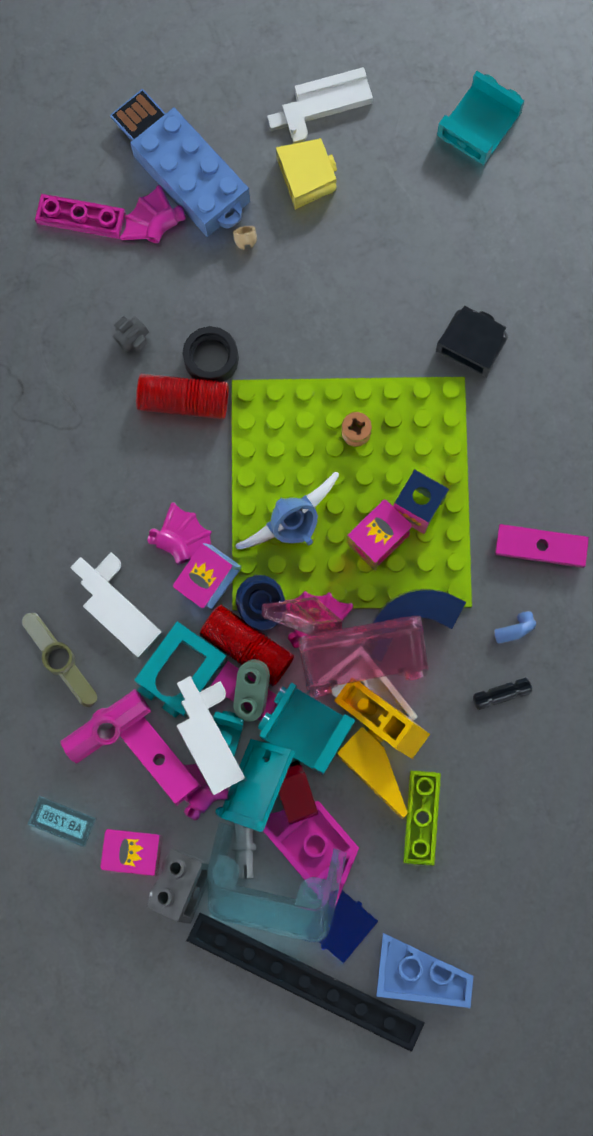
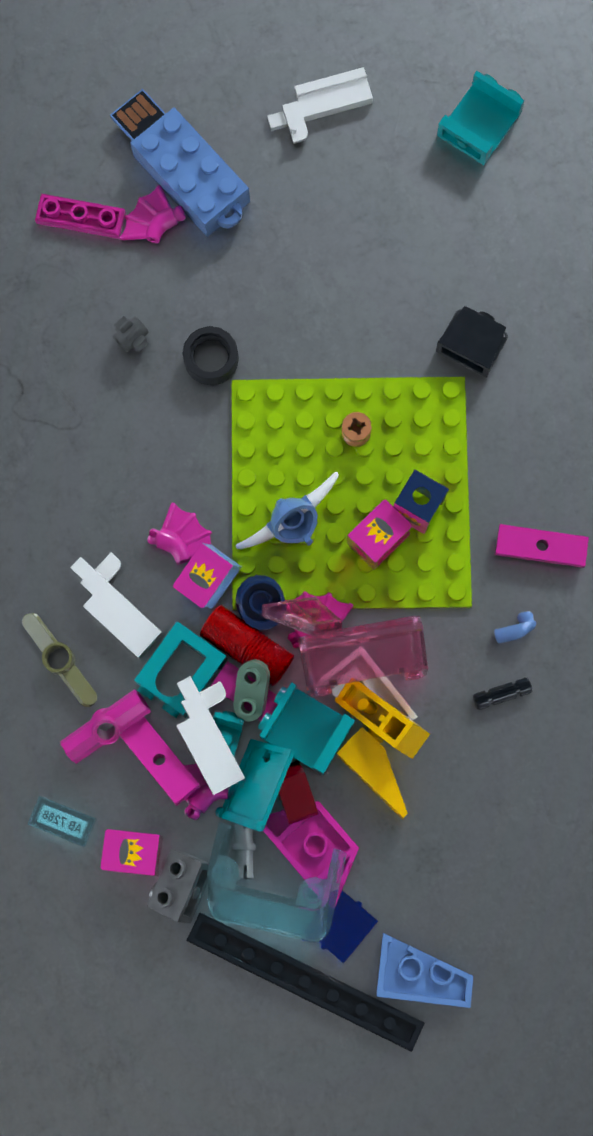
(175, 394): red piece -> none
(245, 236): tan hinge -> none
(307, 171): light yellow torso -> none
(419, 837): lime tile -> none
(424, 603): dark blue arch -> none

